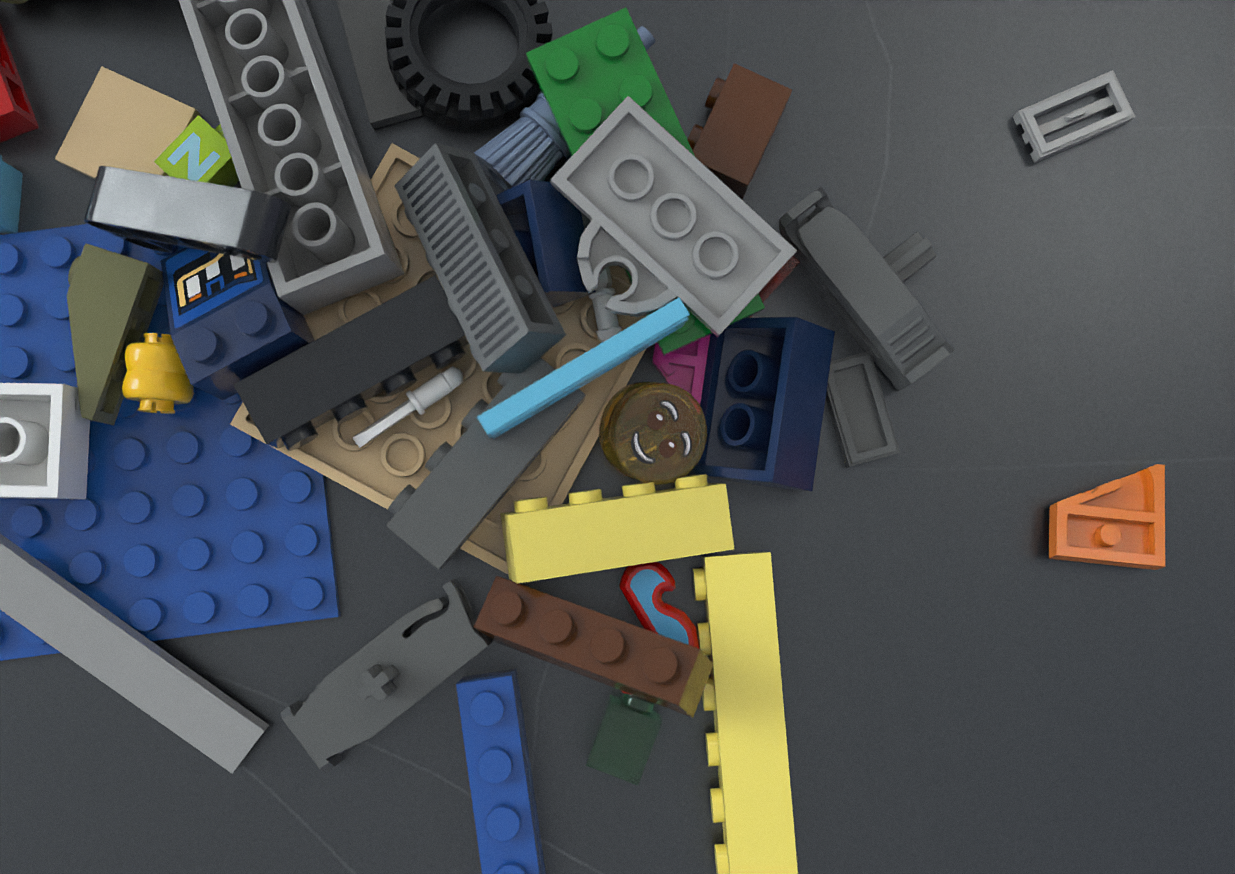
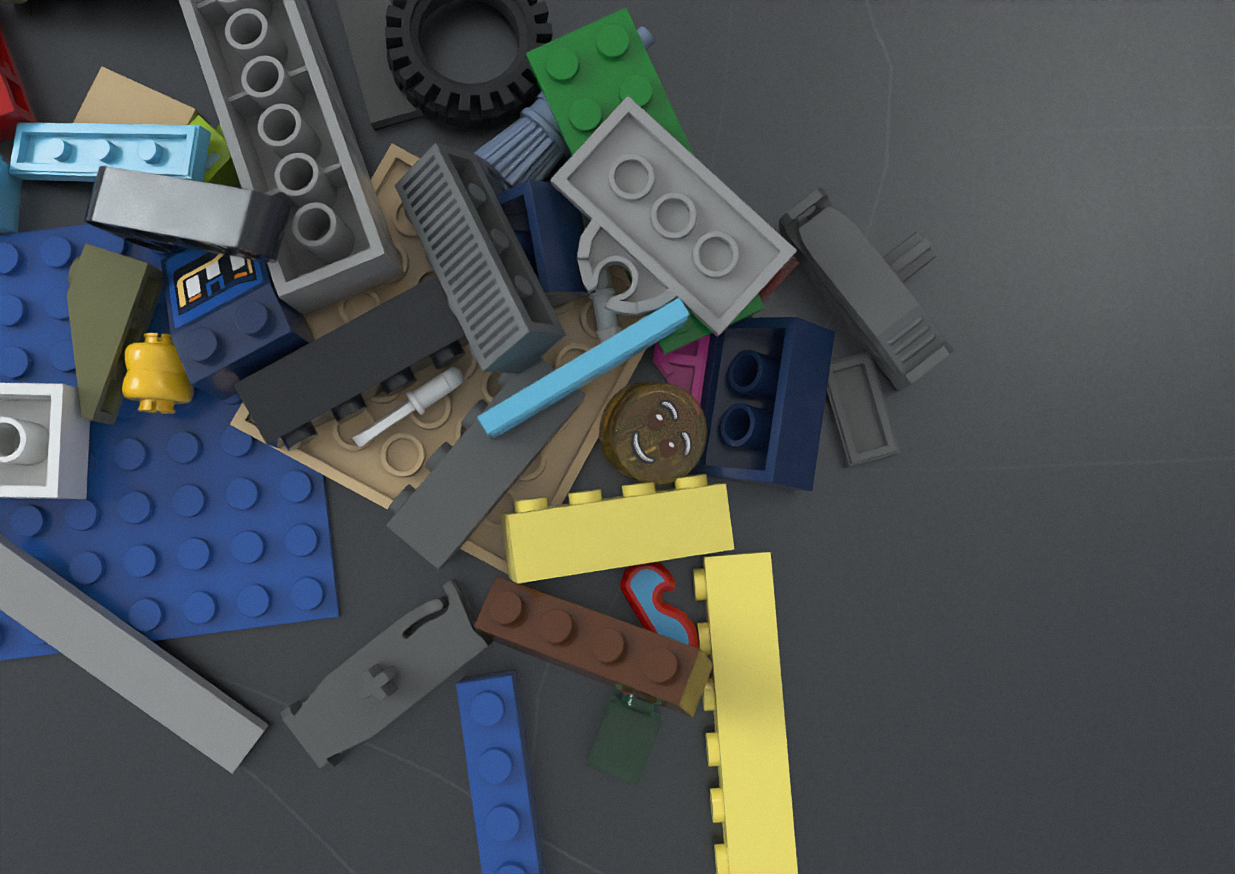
(79, 149): none -> medium azure tile
(739, 126): reddish brown brick -> none
(1035, 134): light grey tile -> none
(1113, 523): orange wing -> none

